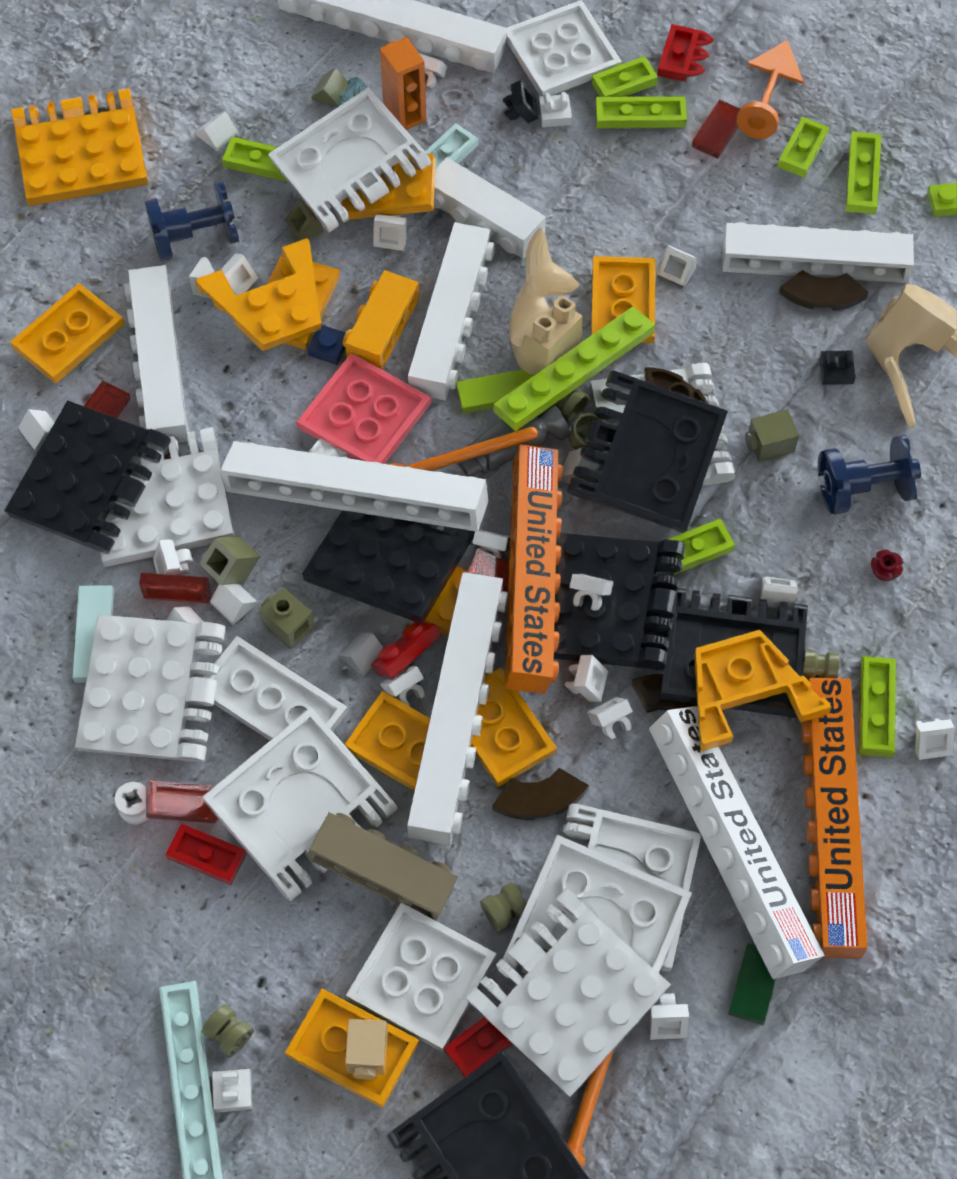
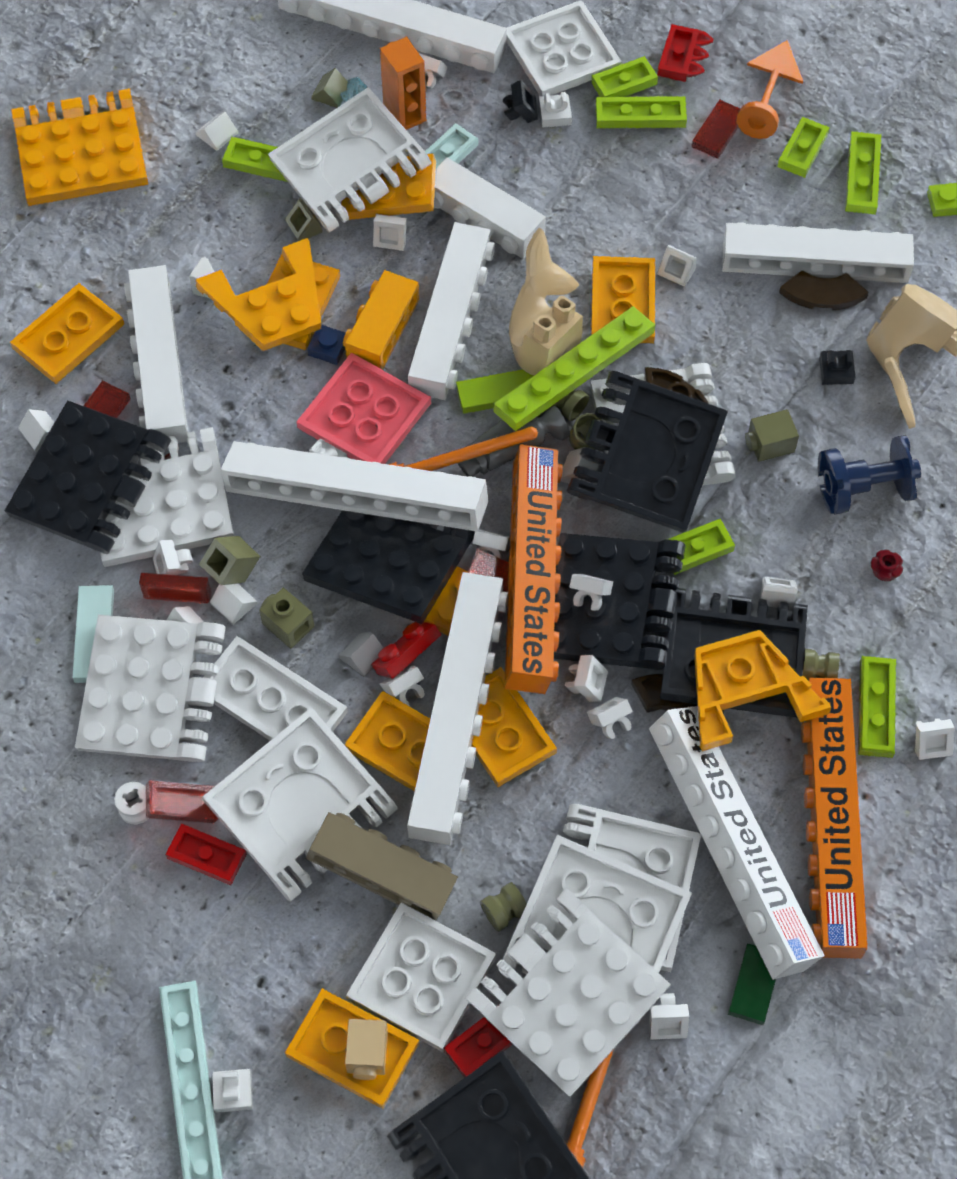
(179, 224): dark blue piece -> none
(227, 1030): olive wheel -> none
(239, 274): white tile -> none
(540, 798): dark brown tile -> none

